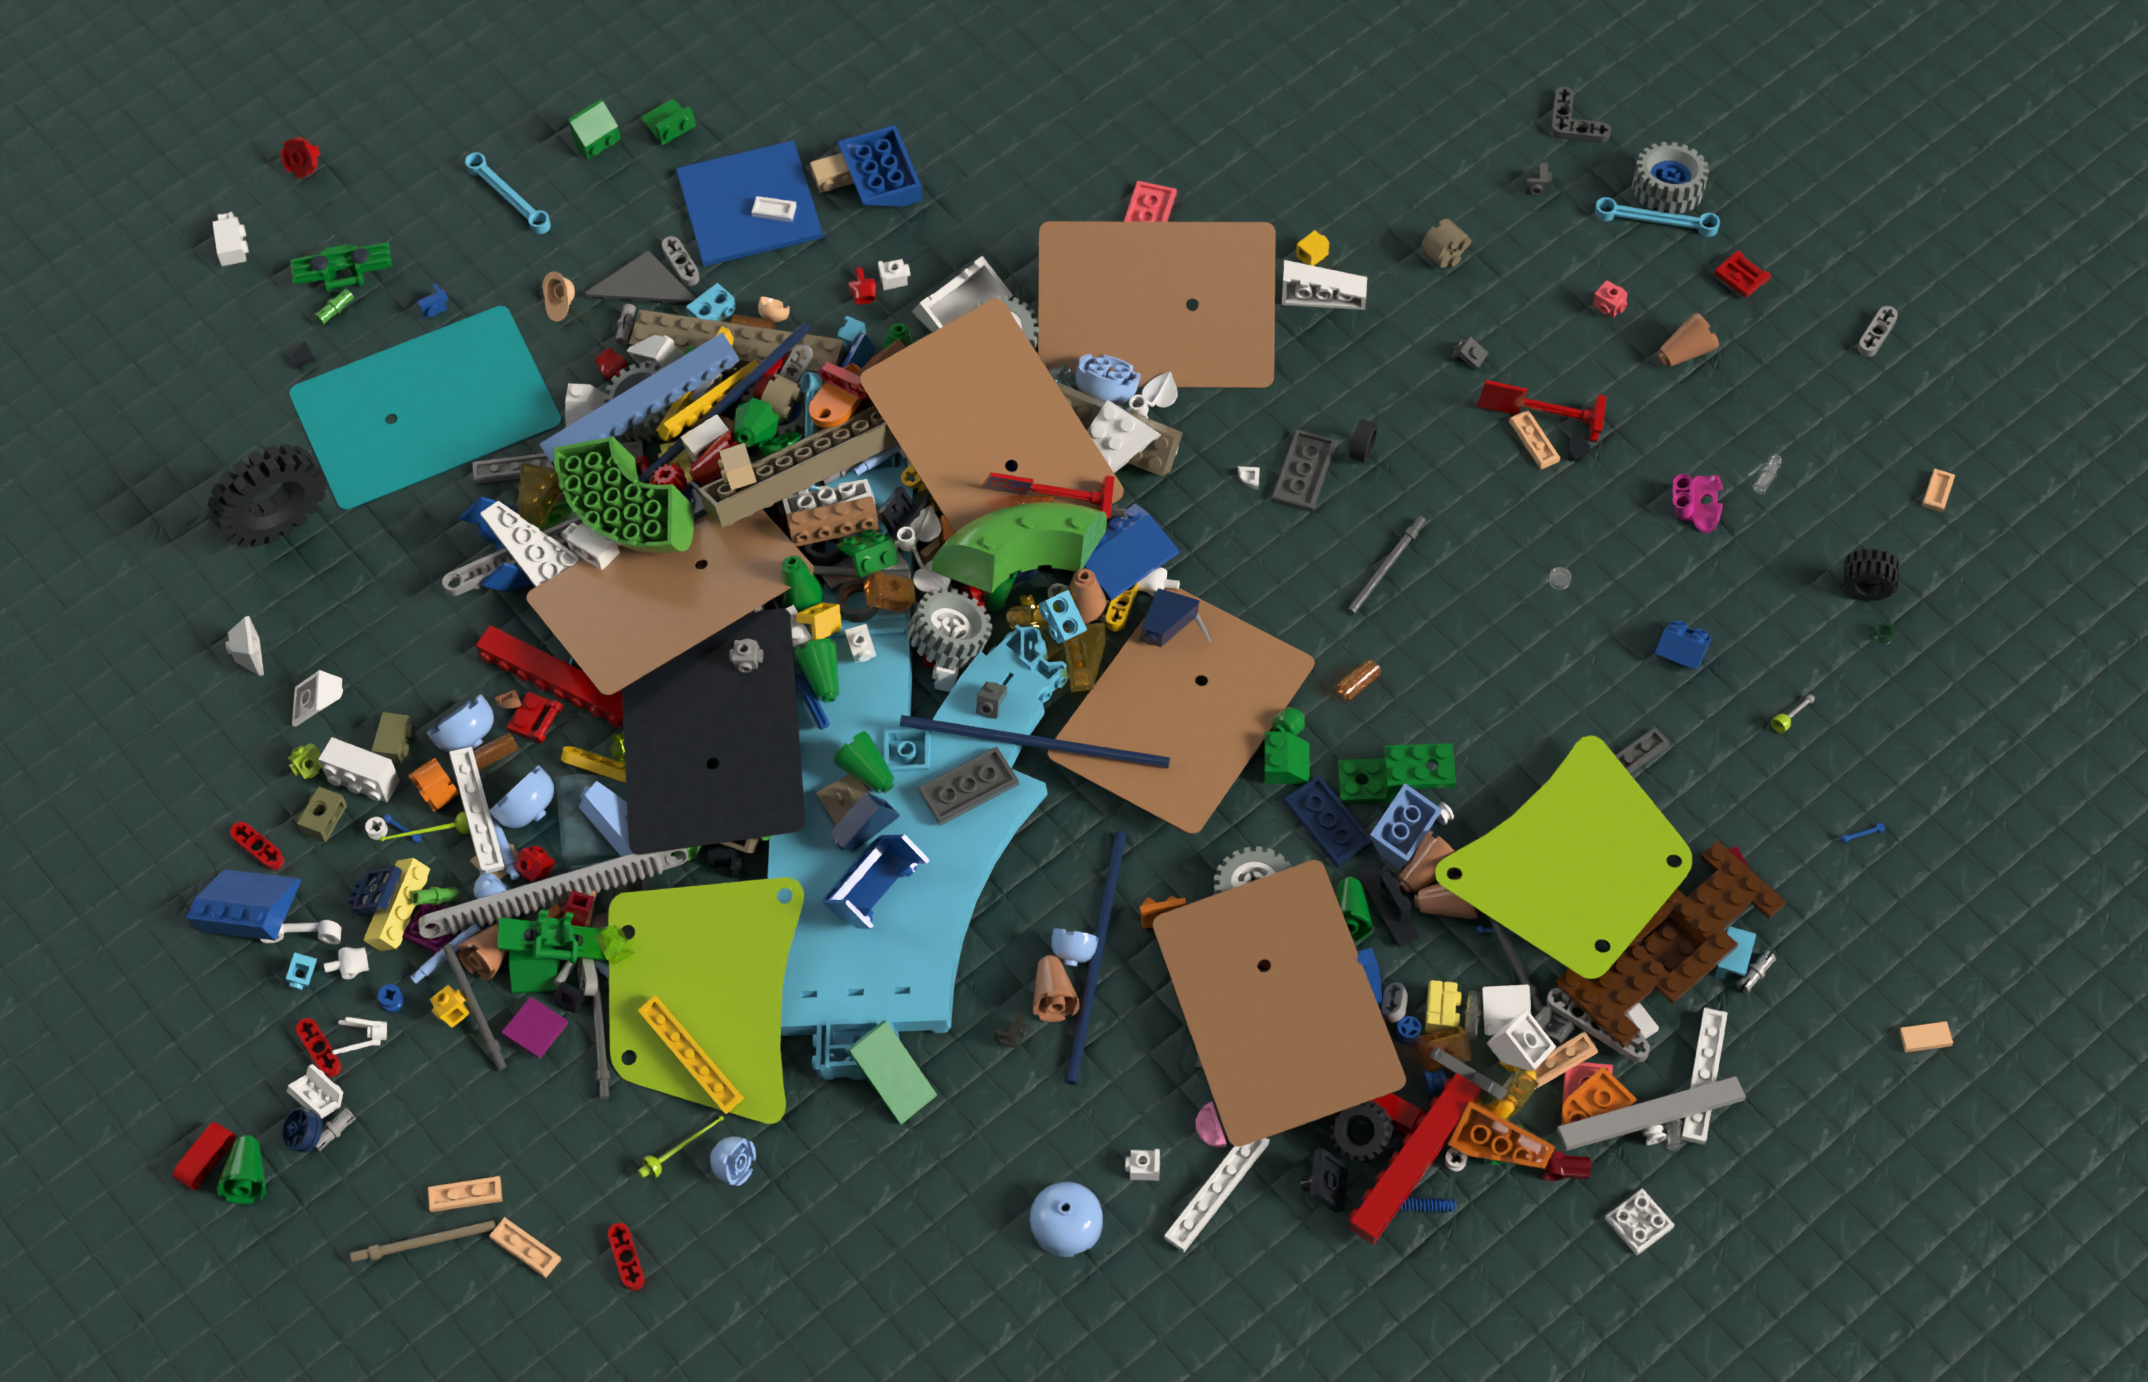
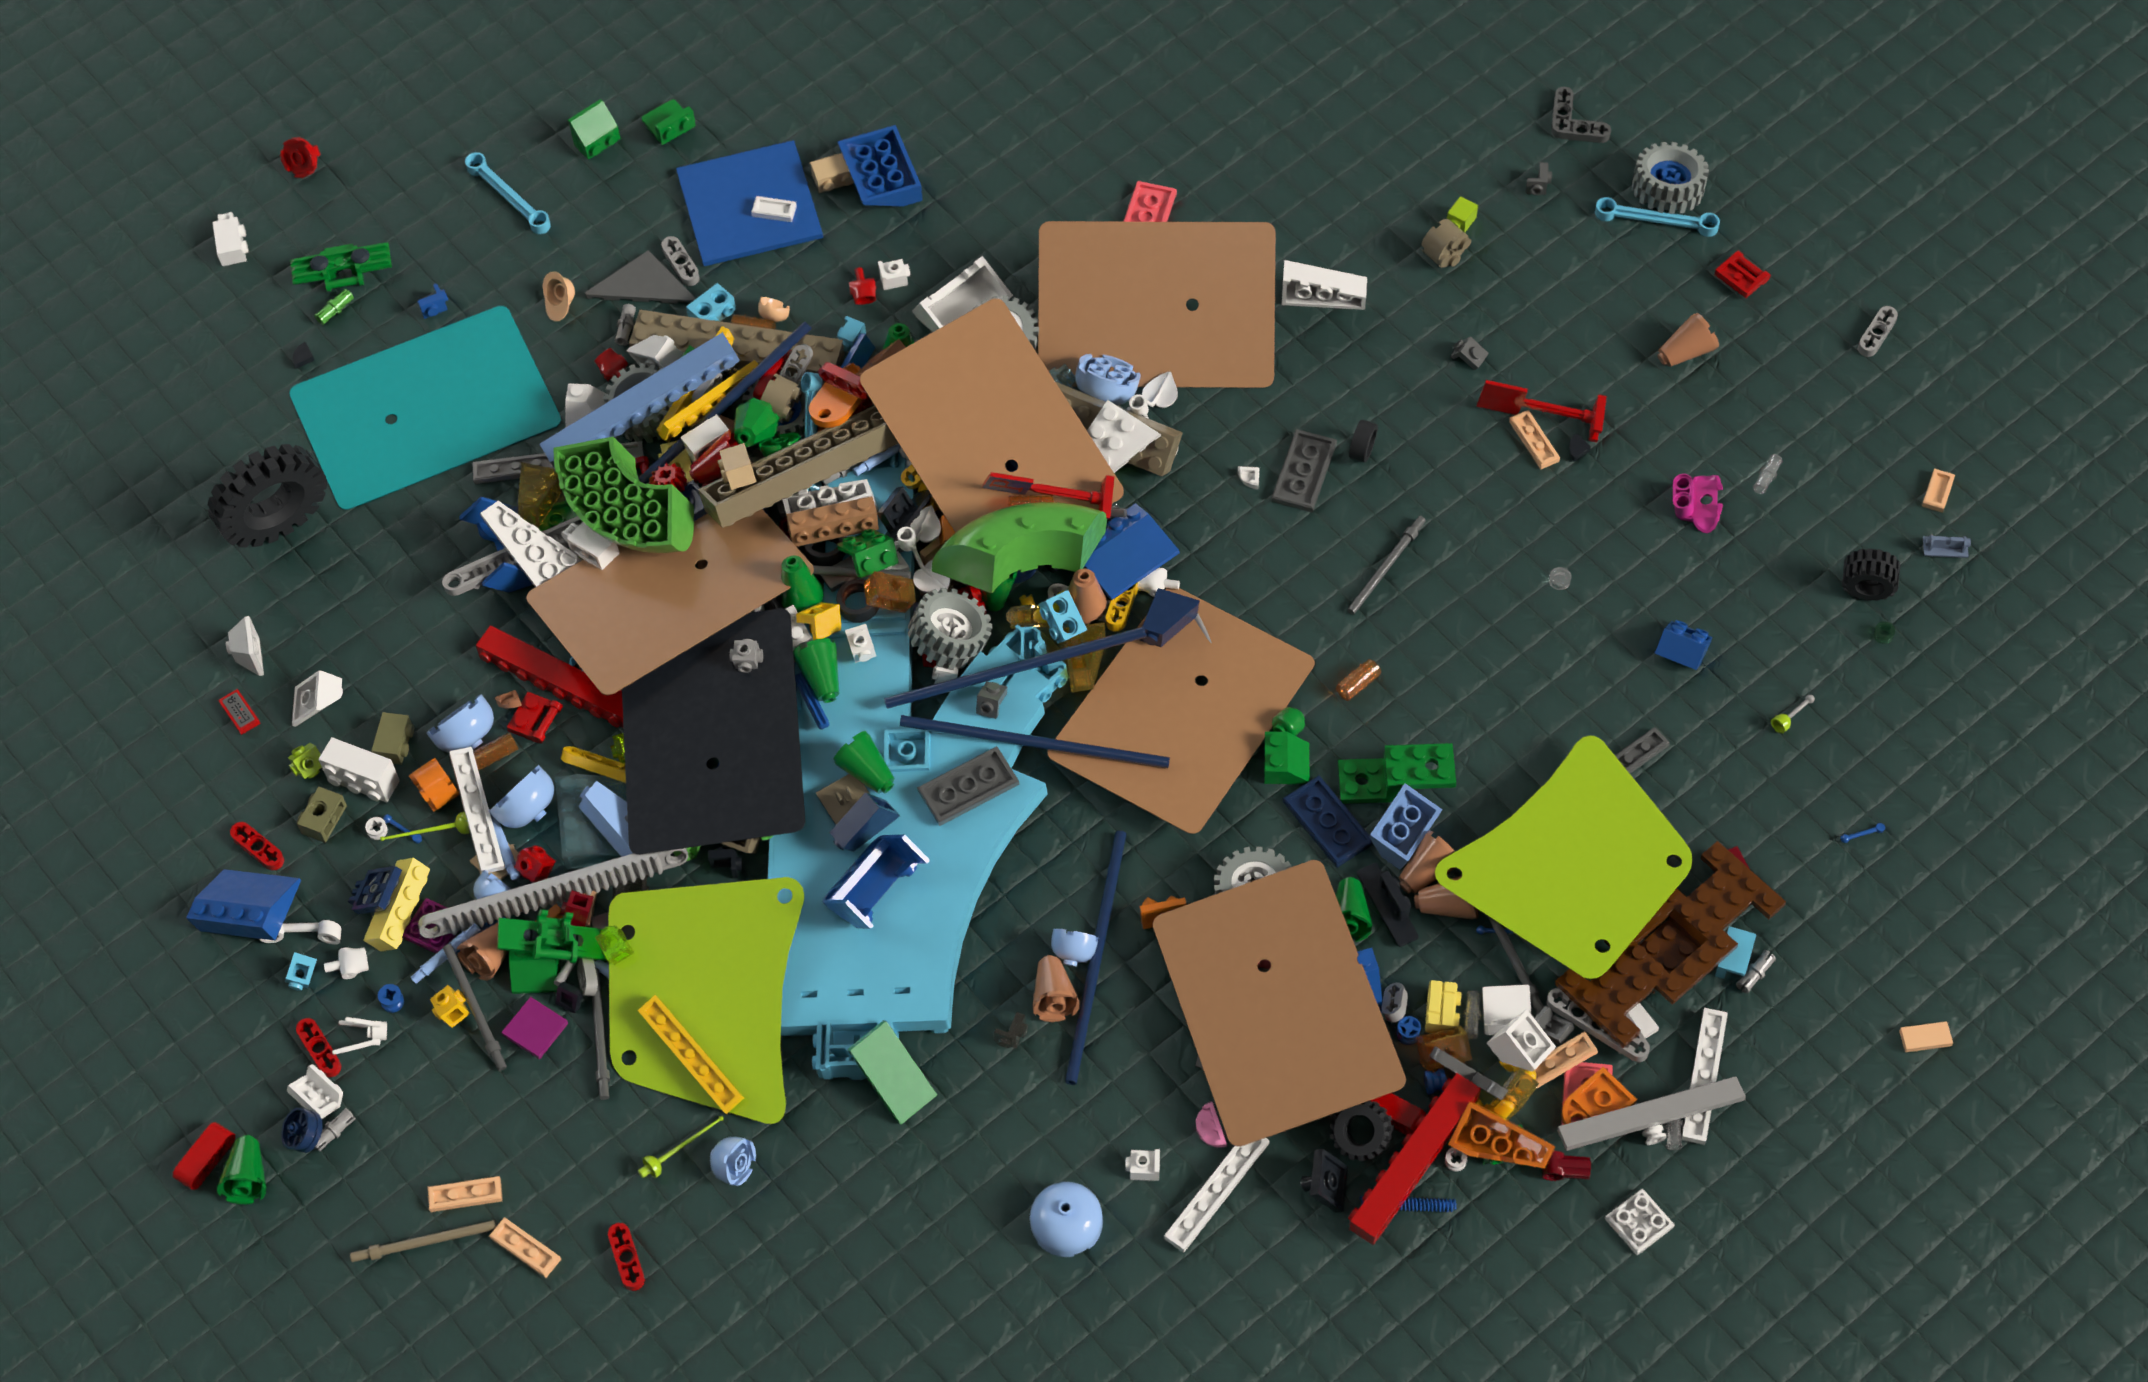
(239, 711): none -> tile
(435, 895): bright green pin -> none
(1015, 667): none -> dark blue piece
(1312, 248): yellow brick -> none
(1445, 815): white bush -> none
(1463, 213): none -> lime brick
(1610, 299): coral brick -> none
(1946, 546): none -> sand blue hinge

